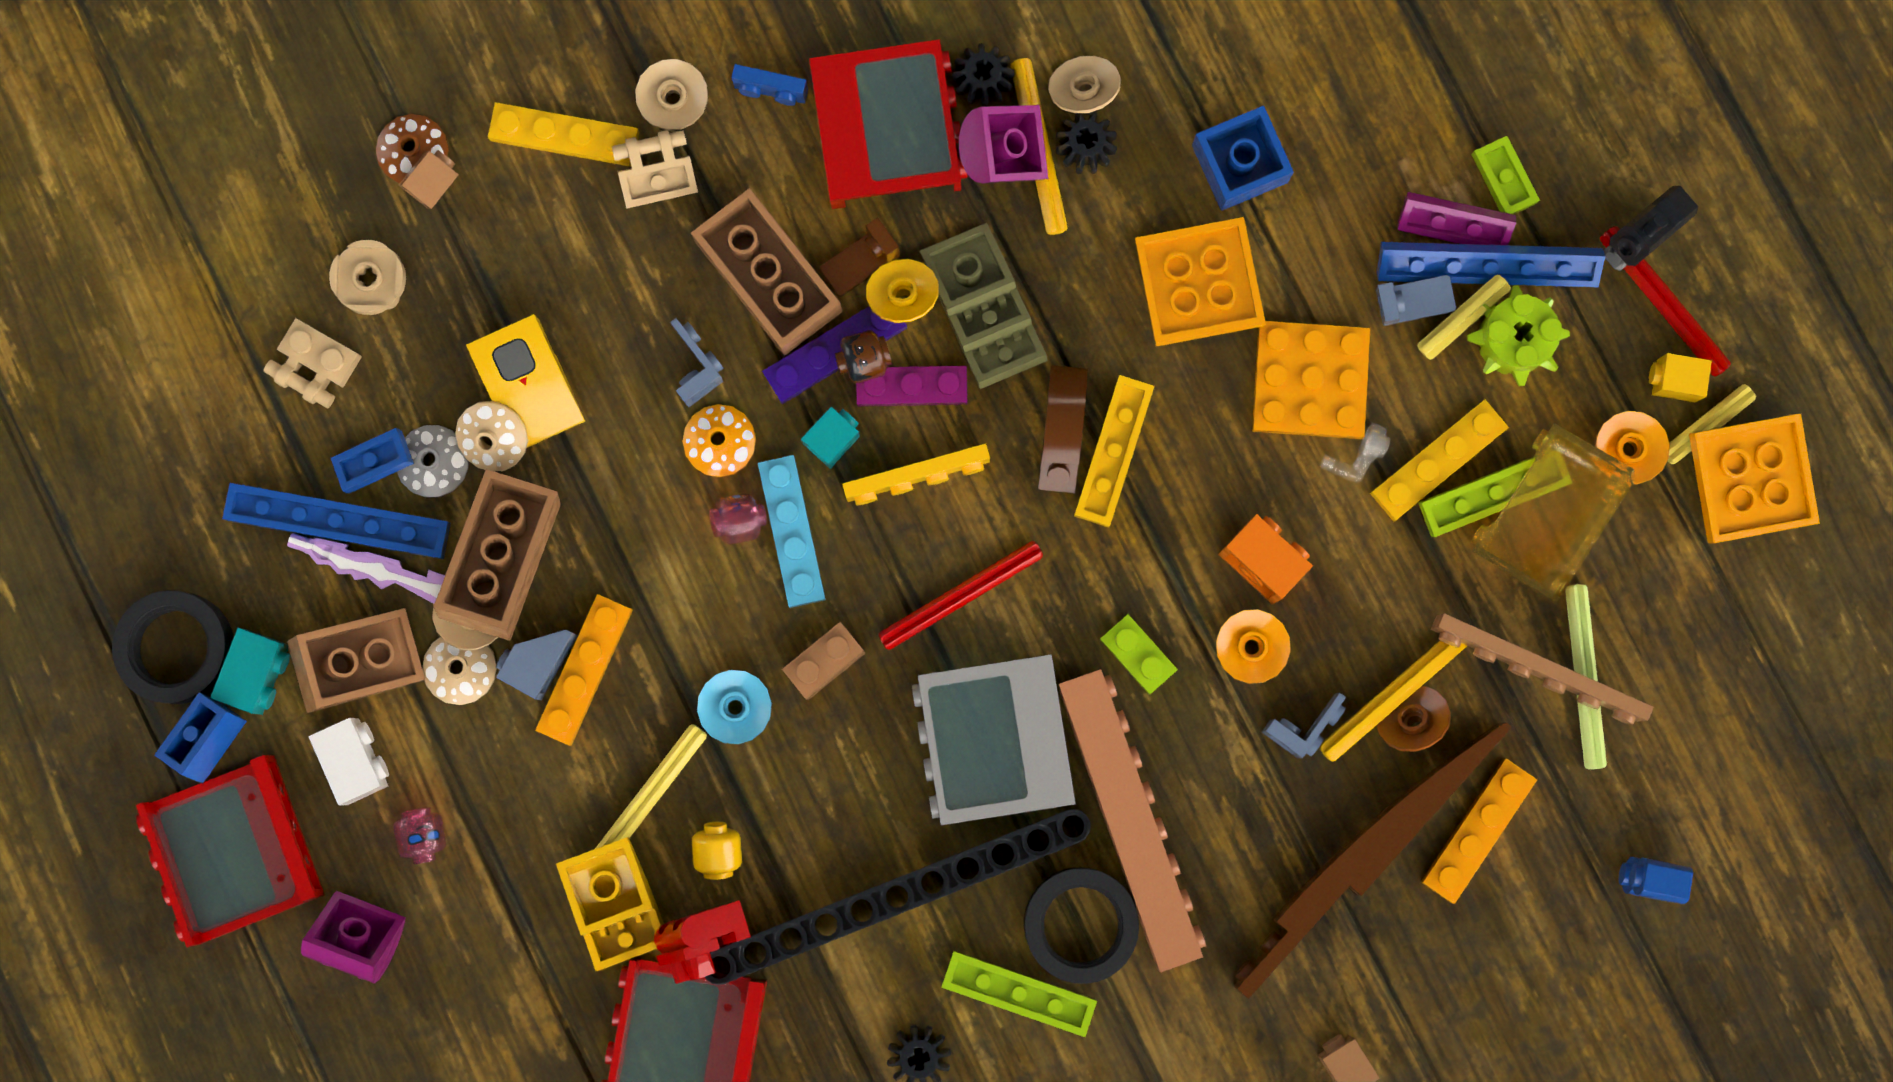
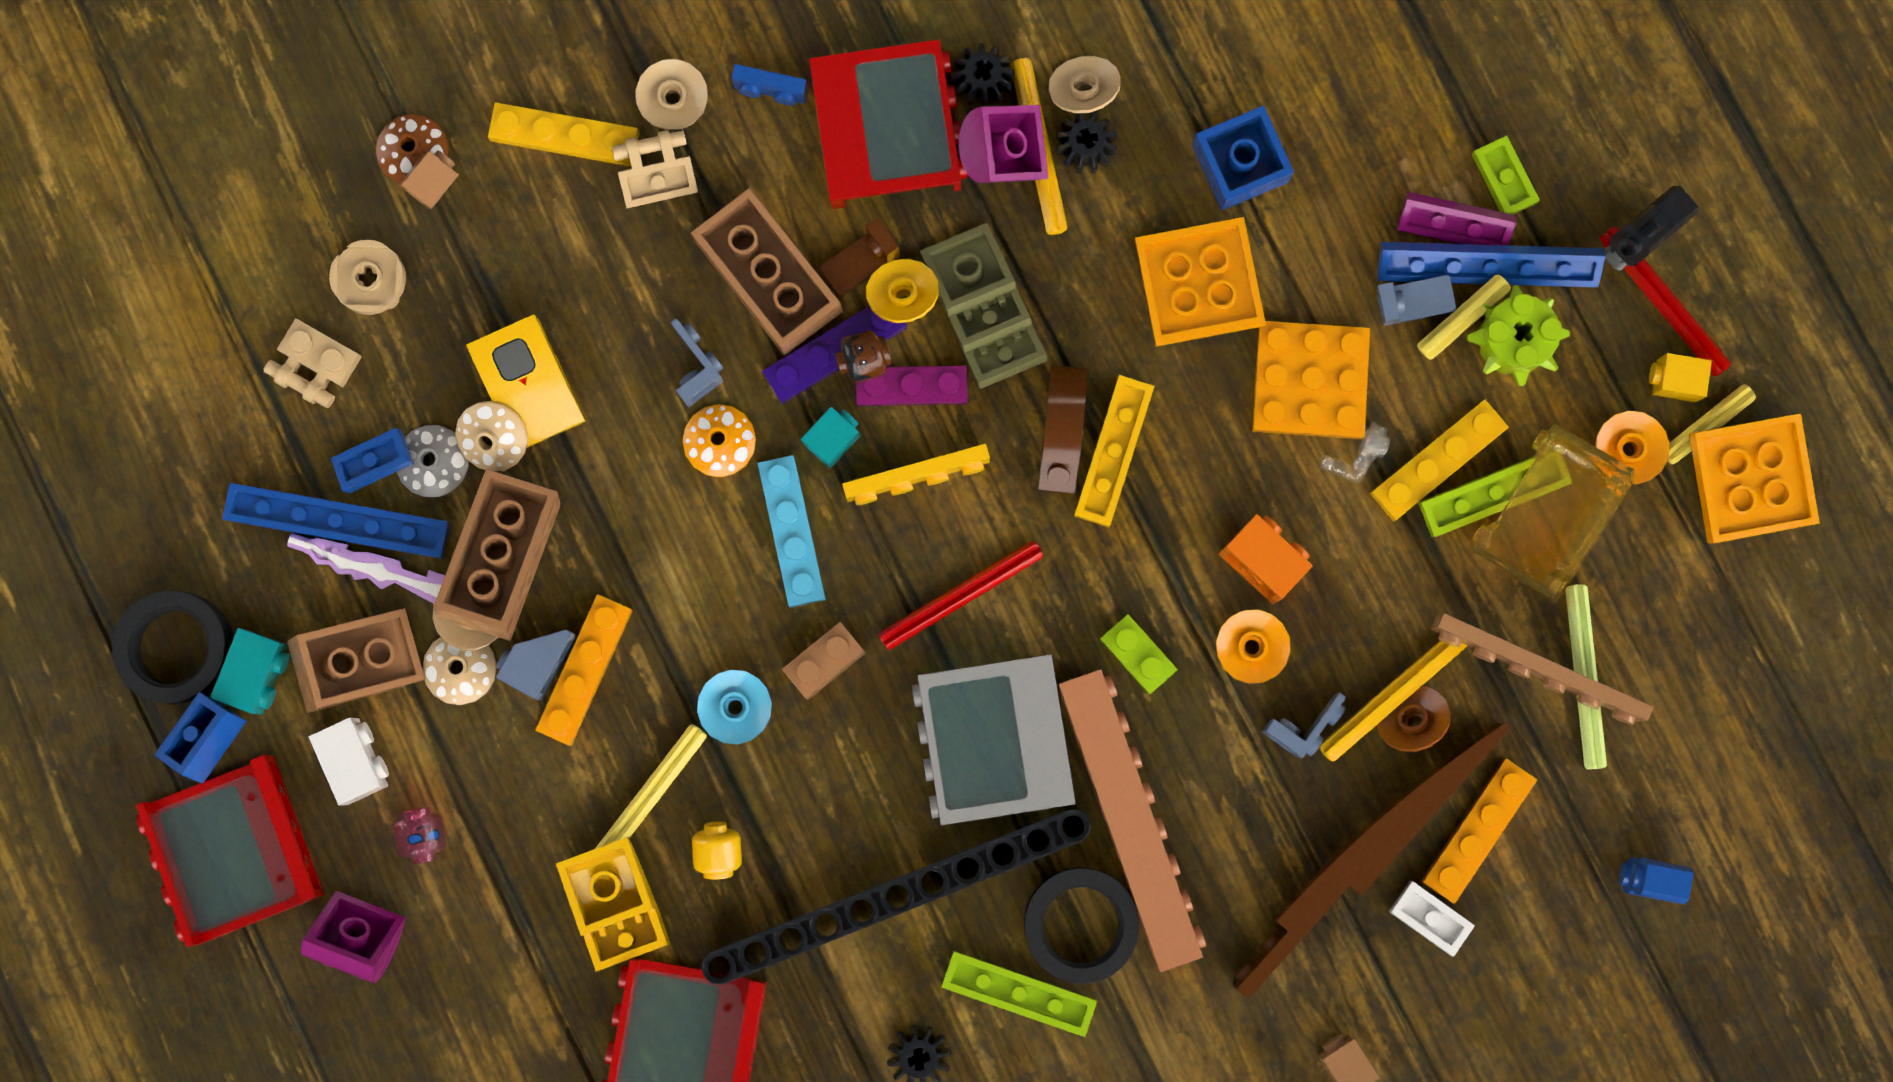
(690, 939): red hips -> none
(737, 518): clear pink head -> none
(1431, 918): none -> white plate

